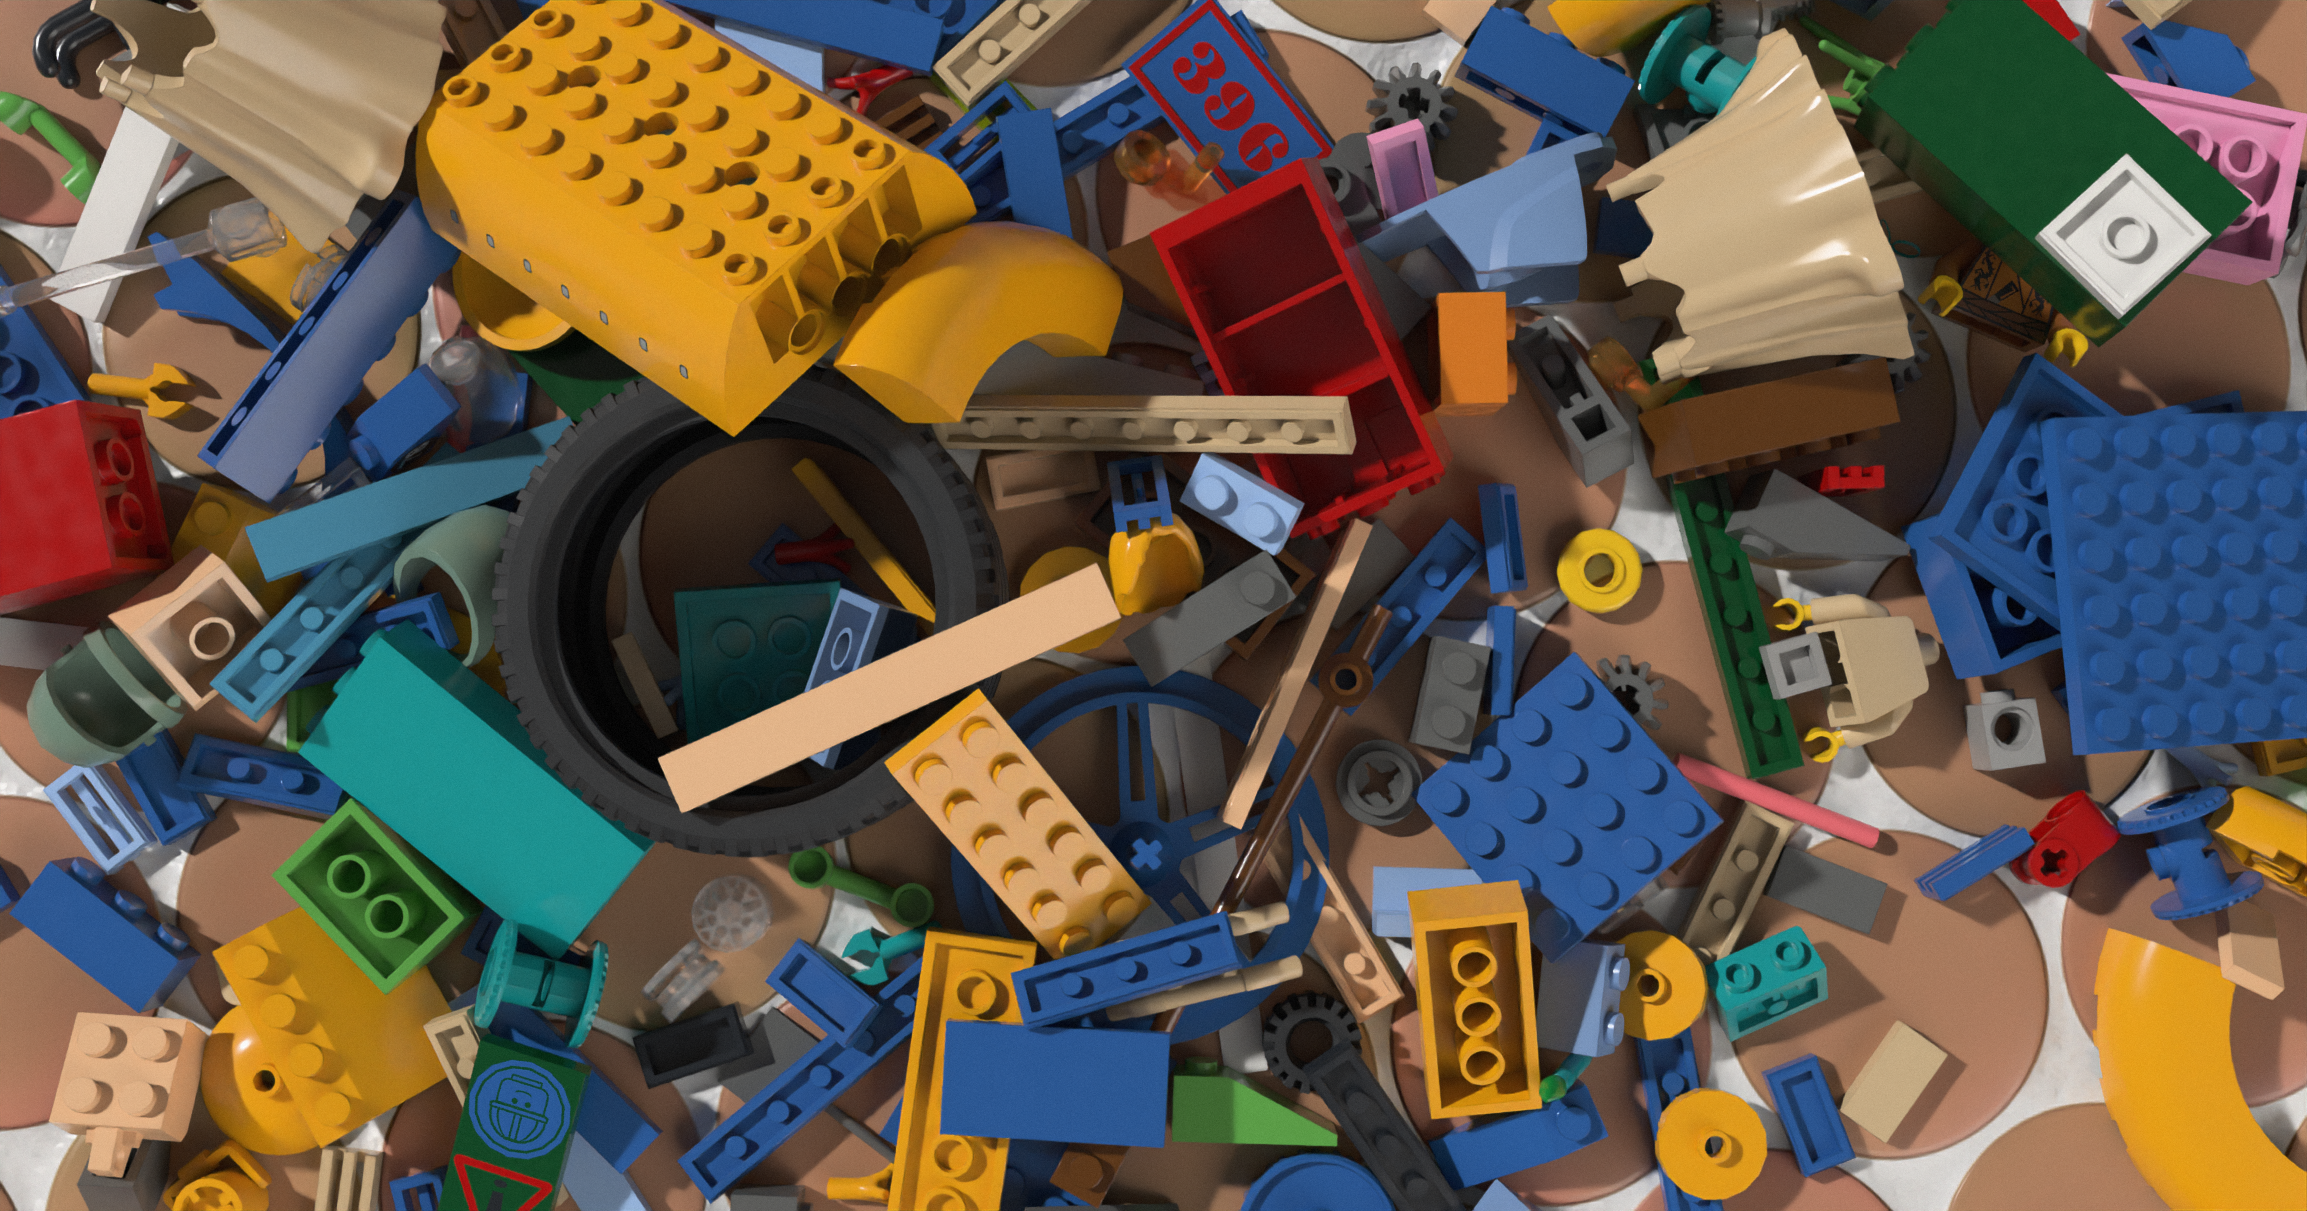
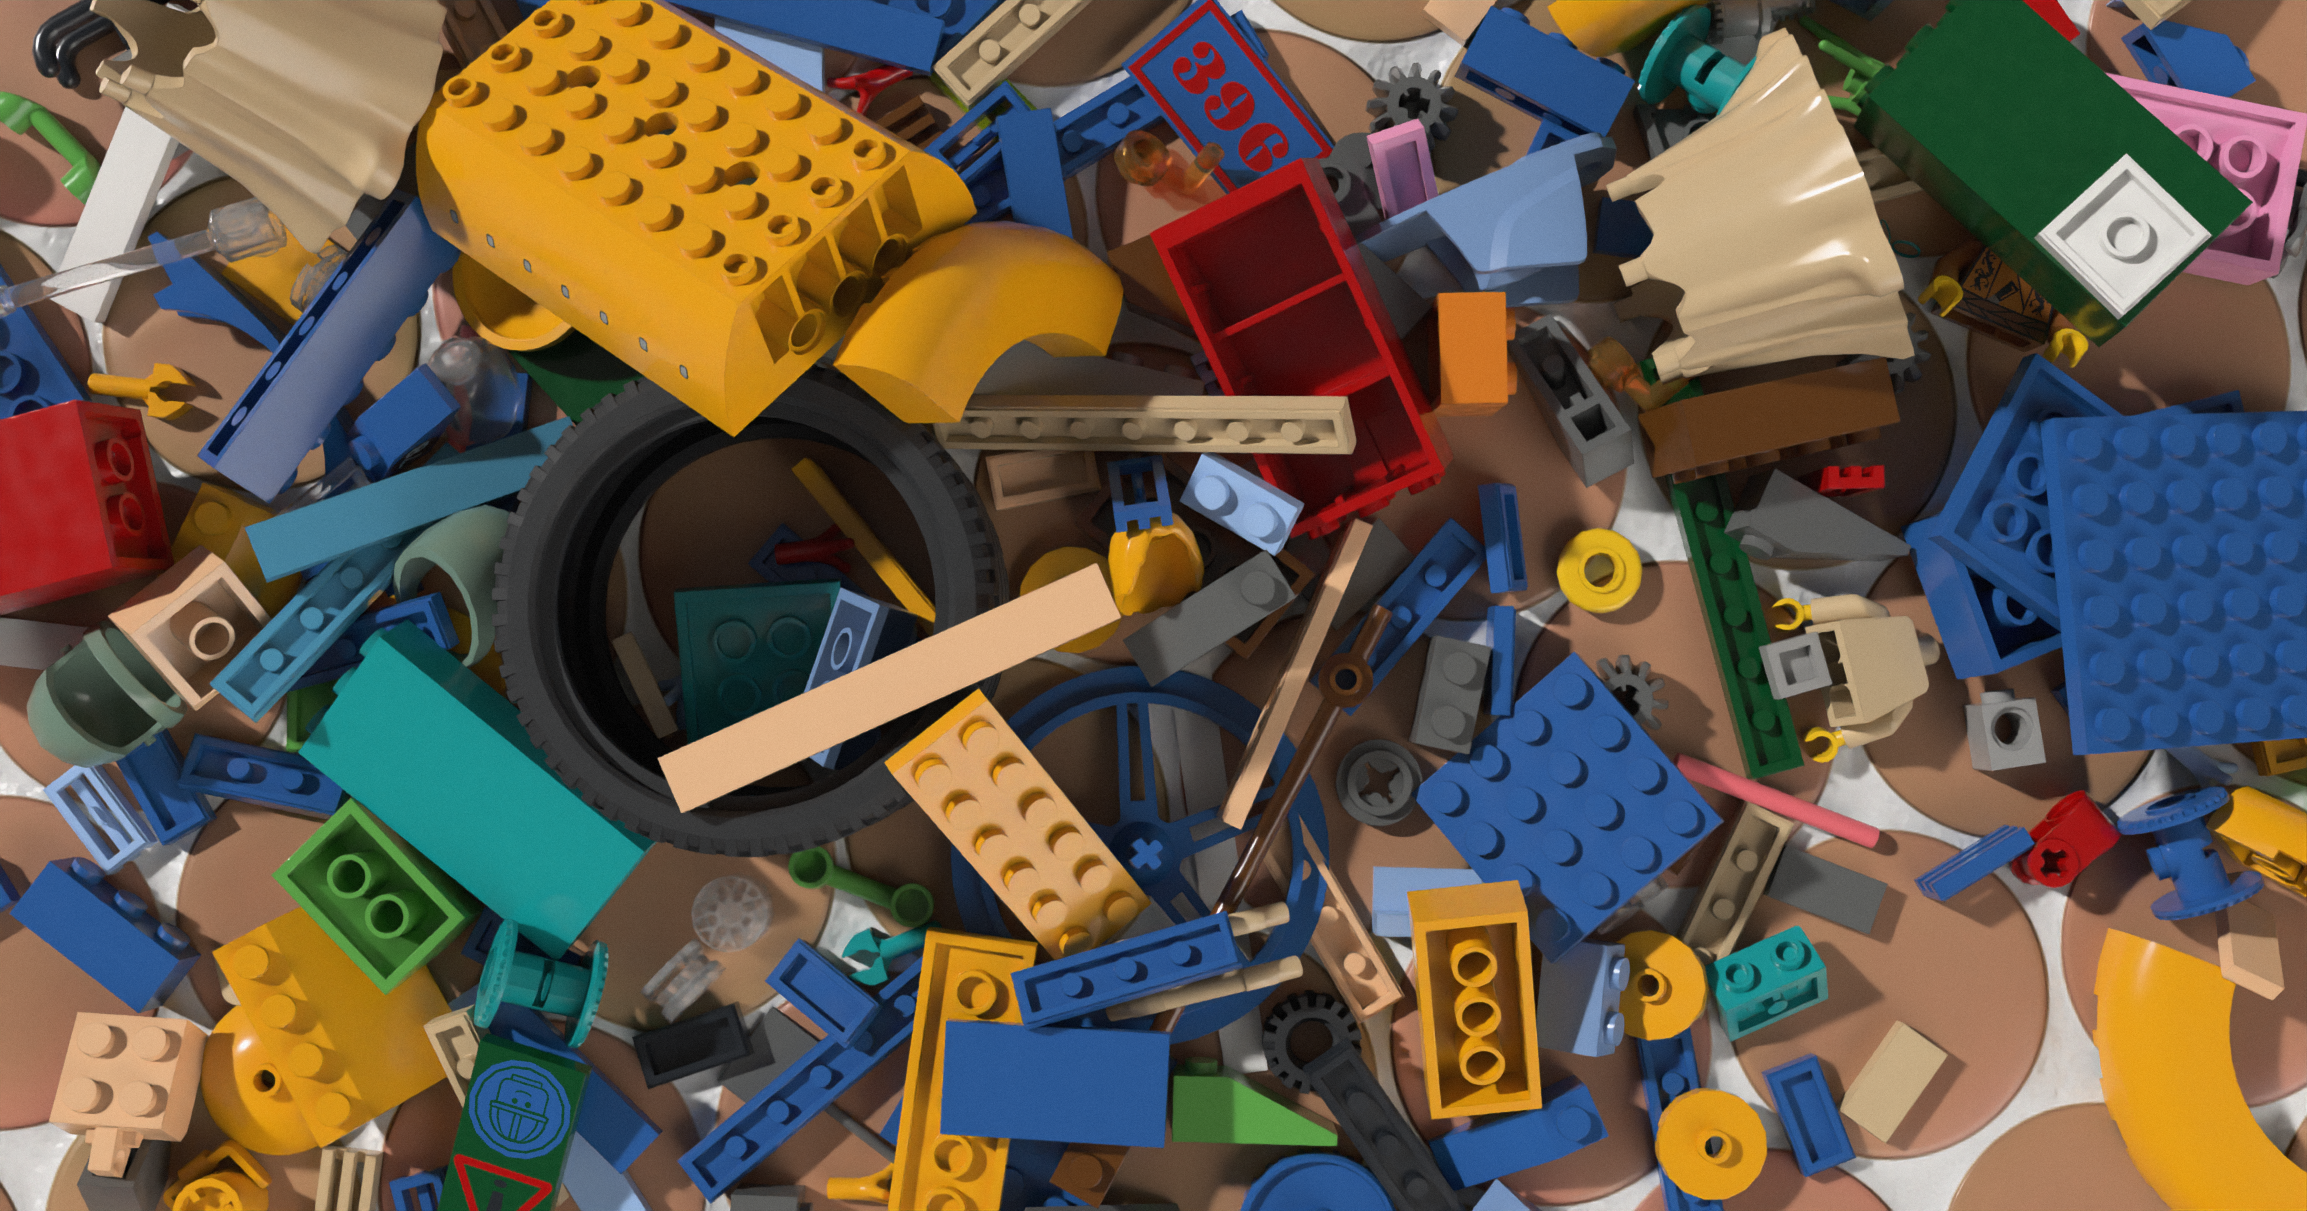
(1556, 1085): piece -> none

